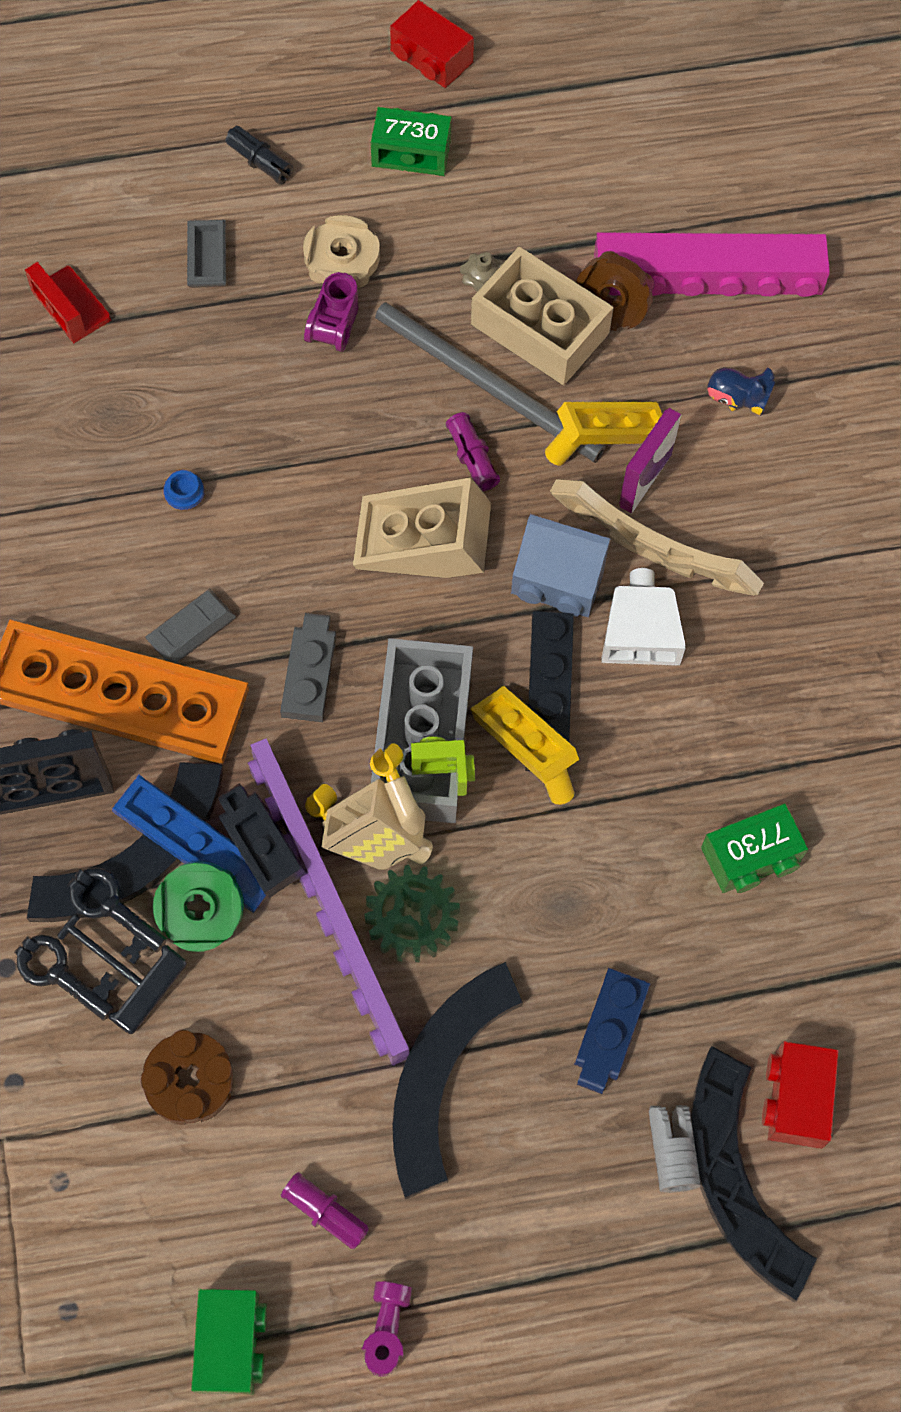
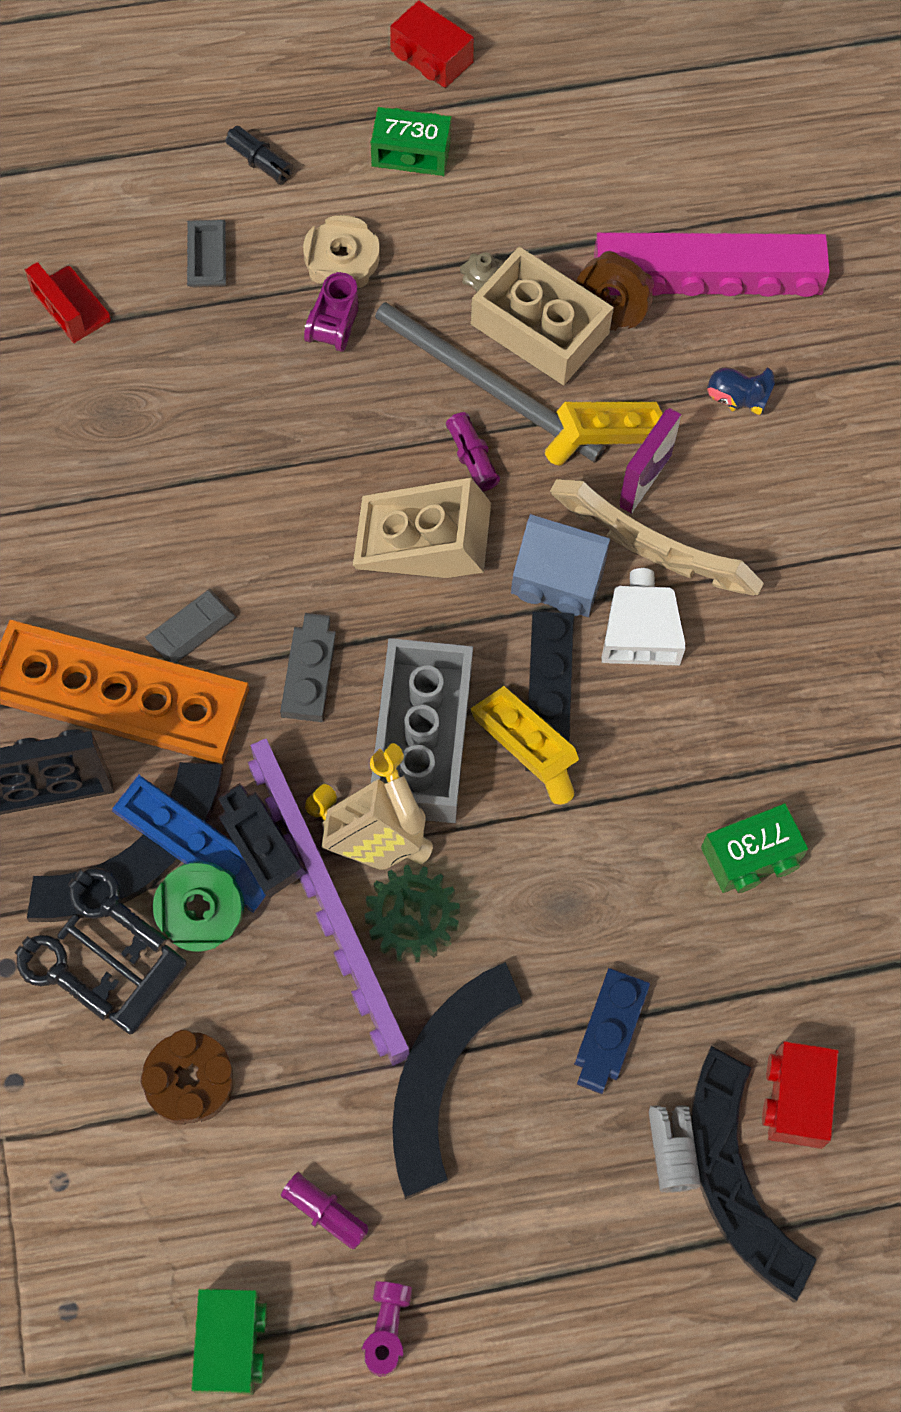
(183, 490): blue plate -> none
(437, 756): lime bracket -> none

